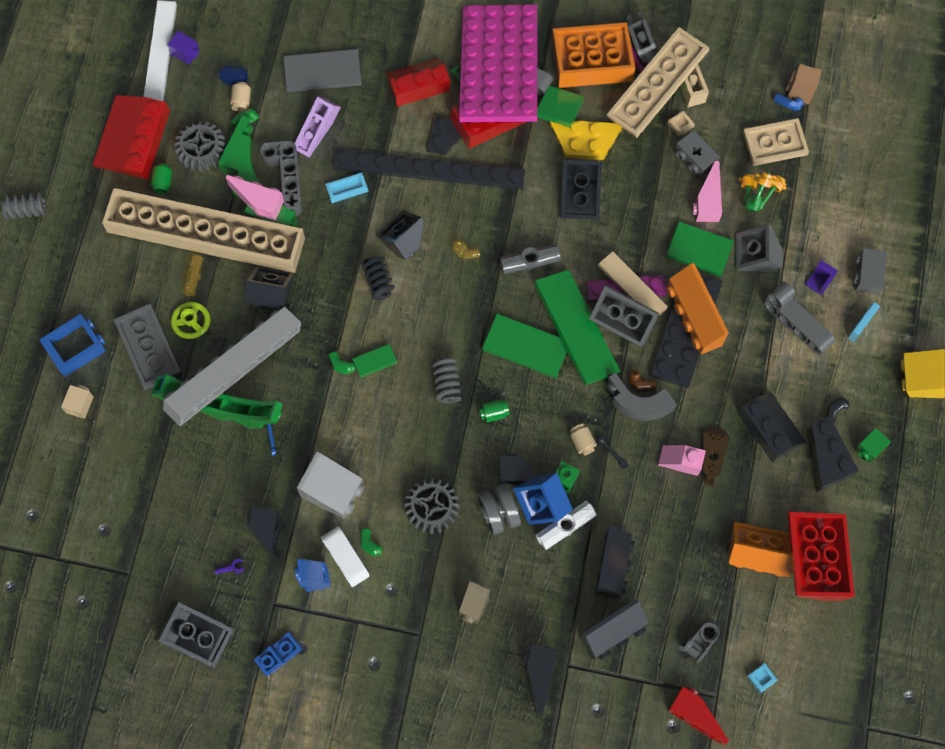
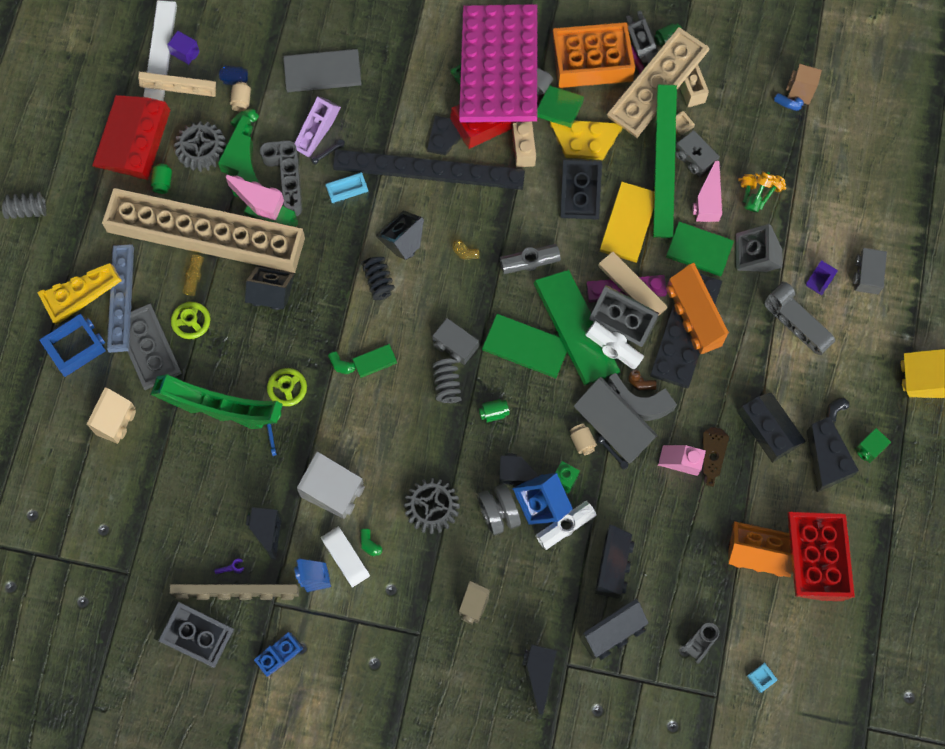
(71, 296): none -> yellow wing
(77, 401): tan brick -> none
(111, 416): none -> tan slope
(121, 300): none -> sand blue tile
(177, 84): none -> tan tile
(225, 592): none -> dark tan plate
(231, 366): light grey brick -> none
(286, 380): none -> lime piece
(340, 144): none -> black hinge
(418, 81): red slope -> none
(455, 342): none -> dark grey brick
(524, 144): none -> tan brick
(614, 345): none -> white piece
(615, 420): none -> dark grey tile
(628, 222): none -> yellow tile
(664, 34): none -> green brick
(664, 161): none -> green tile
(694, 712): red slope -> none
(775, 142): tan plate -> none
(863, 322): medium azure tile -> none

